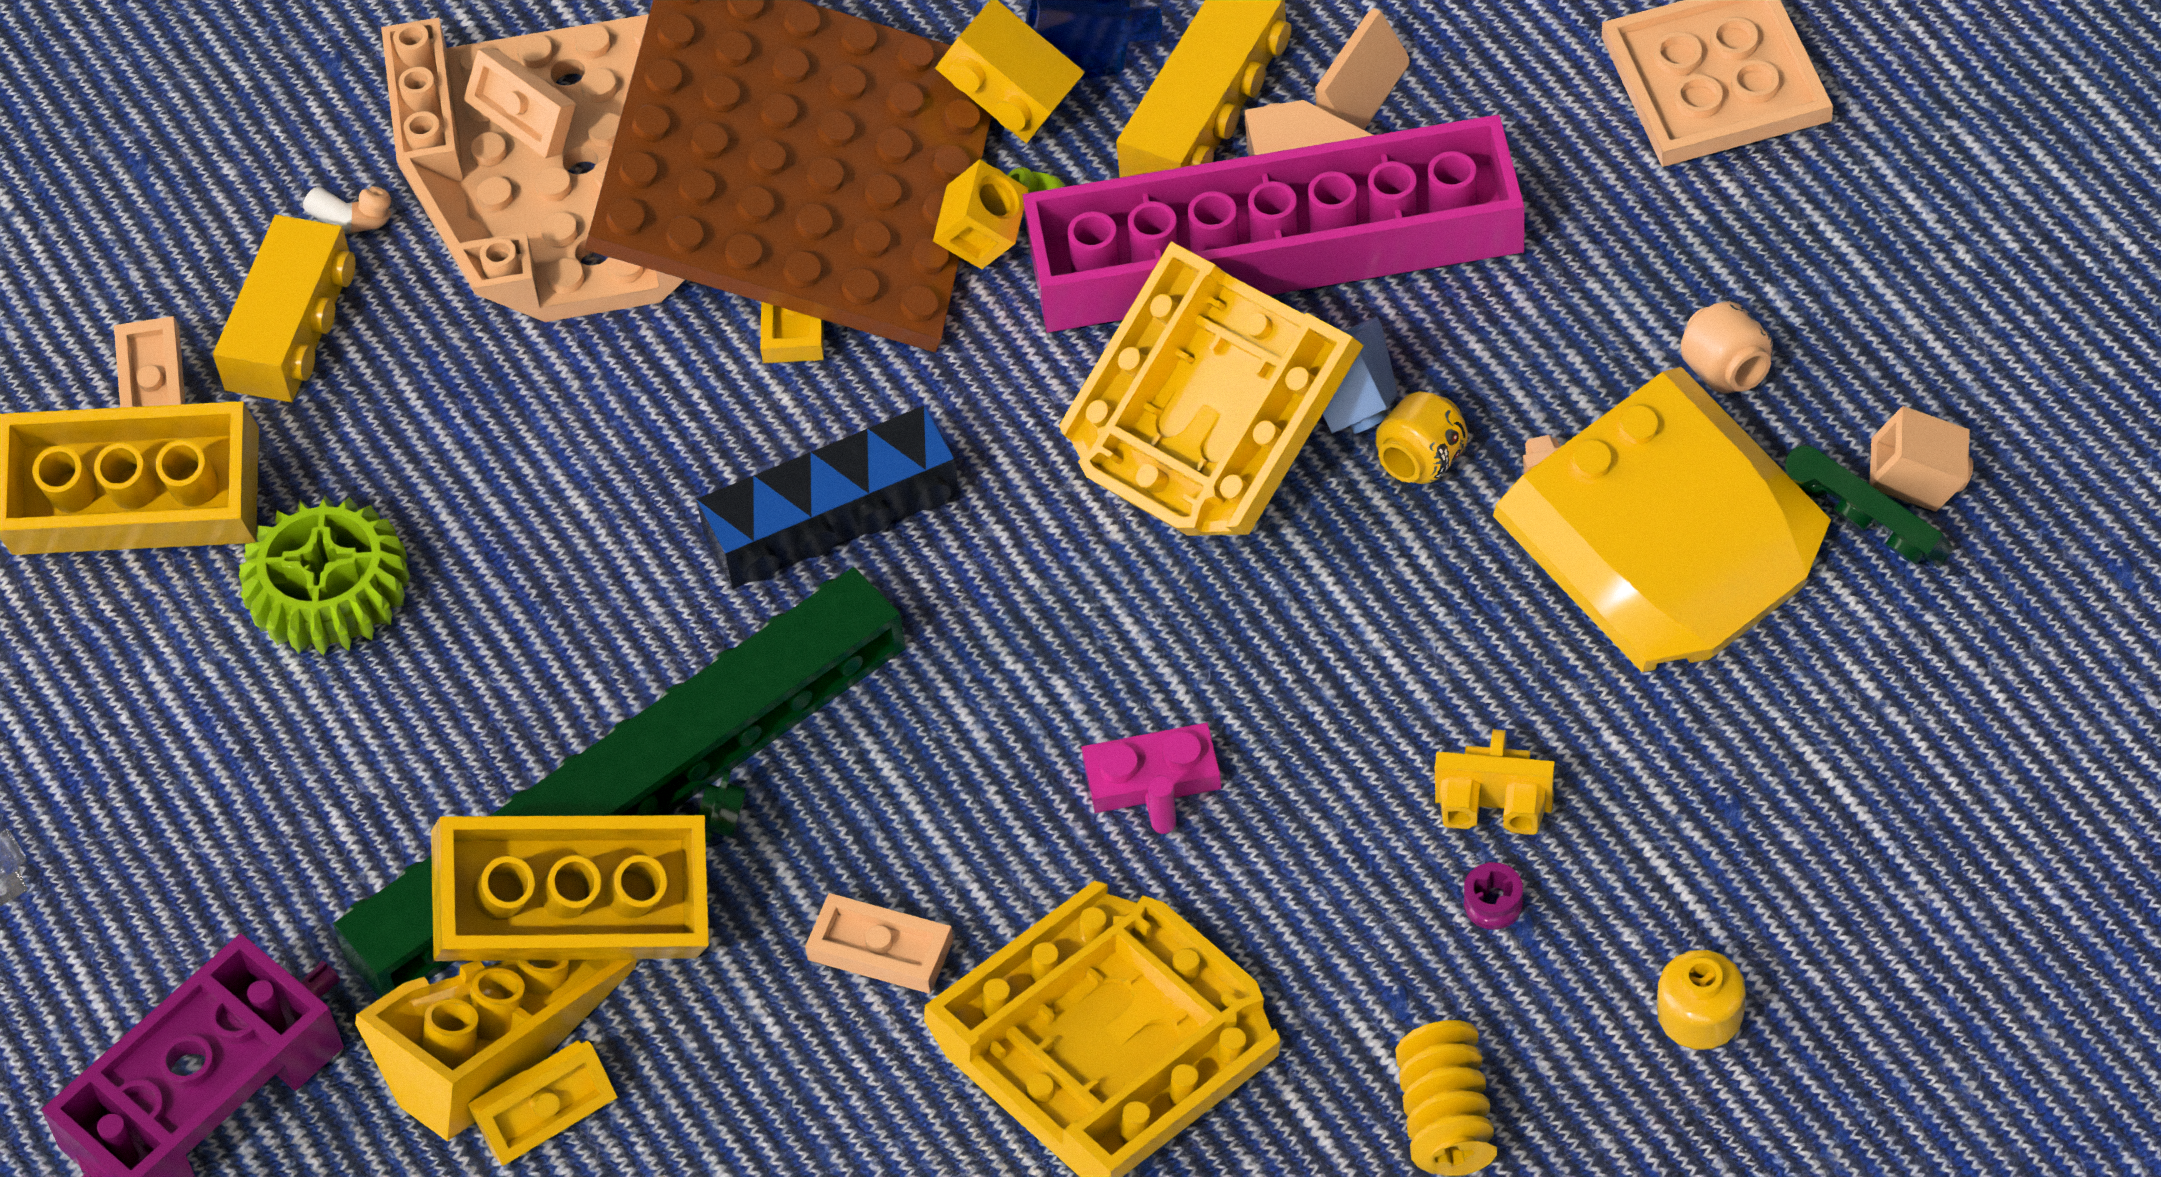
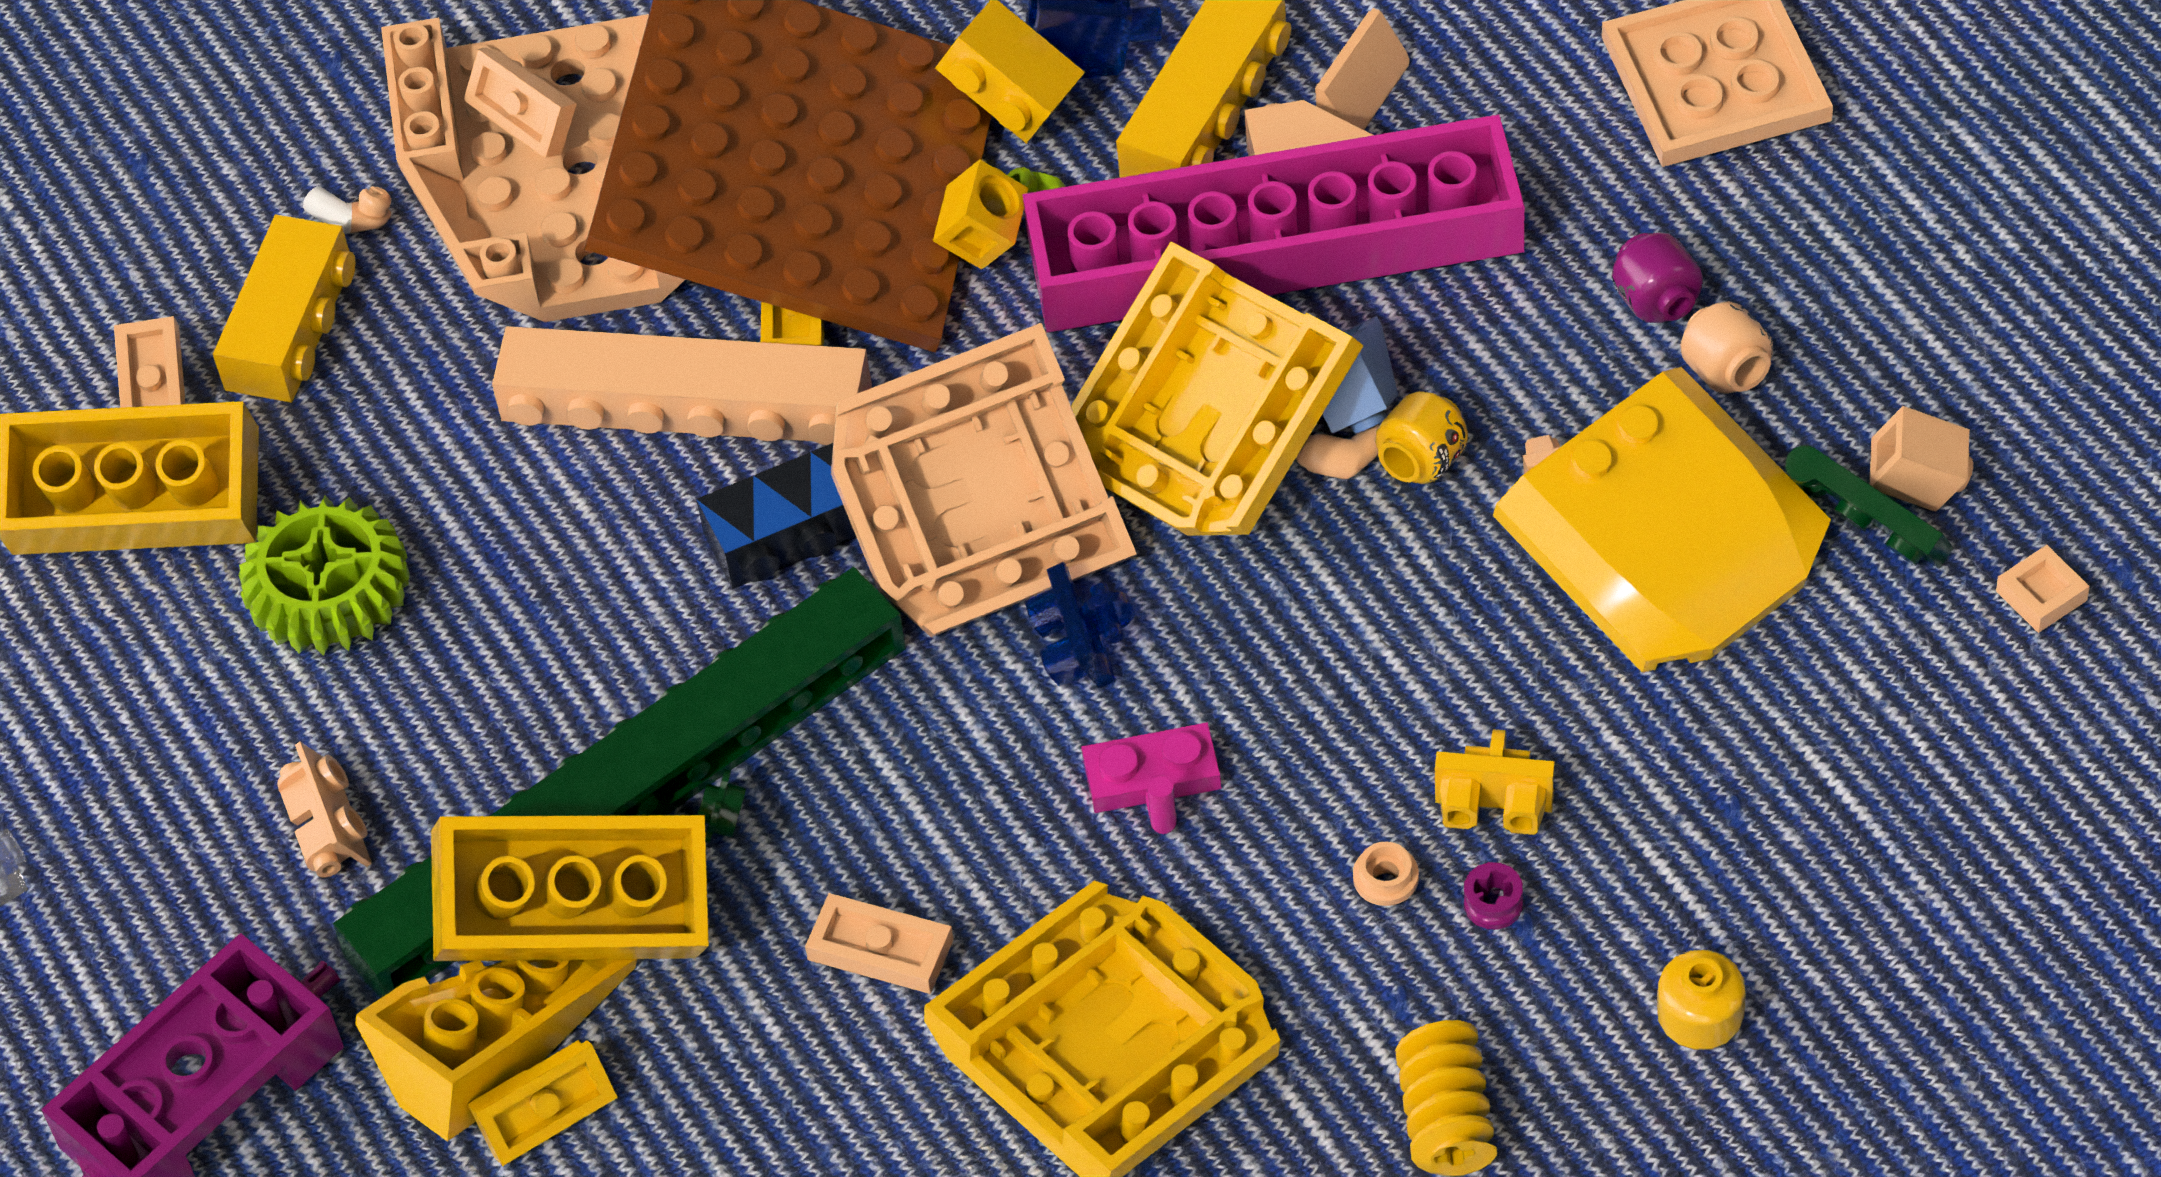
(317, 790): none -> light nougat hinge
(675, 384): none -> light nougat brick
(973, 483): none -> light nougat wedge
(1084, 622): none -> clear blue hips
(1337, 455): none -> light nougat arm
(1382, 859): none -> light nougat plate
(1657, 277): none -> magenta head
(2042, 588): none -> light nougat plate

